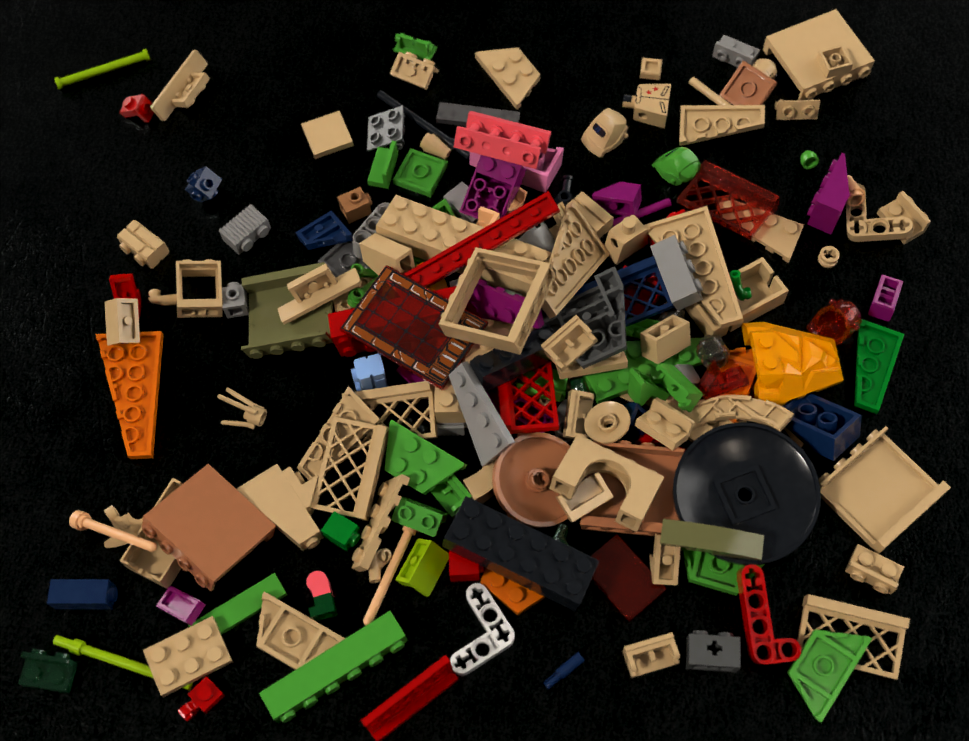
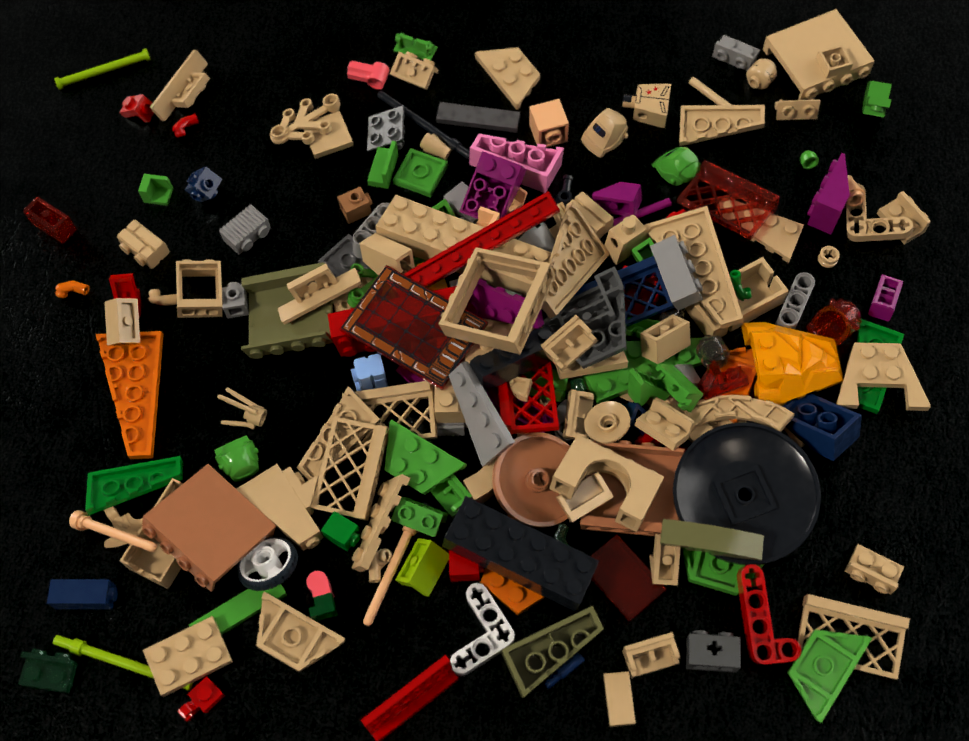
(50, 220): none -> clear red brick
(63, 288): none -> orange arm
(127, 482): none -> green wing
(155, 189): none -> bright green panel
(180, 605): magenta tile -> none
(183, 123): none -> red arm
(238, 459): none -> bright green helmet
(266, 561): none -> white wheel
(285, 132): none -> tan plant
(324, 232): dark blue wing -> none
(333, 667): bright green brick -> none
(373, 74): none -> coral piece
(502, 139): coral fence -> none
(521, 387): none -> tan tile
(545, 651): none -> olive wedge
(548, 123): none -> light nougat head
(619, 699): none -> tan tile
(642, 250): none -> bright green brick
(651, 68): tan tile -> none
(748, 86): nougat plate -> none
(799, 296): none -> light grey beam
(876, 98): none -> bright green brick
(879, 490): tan panel -> none
(881, 366): none -> tan wing

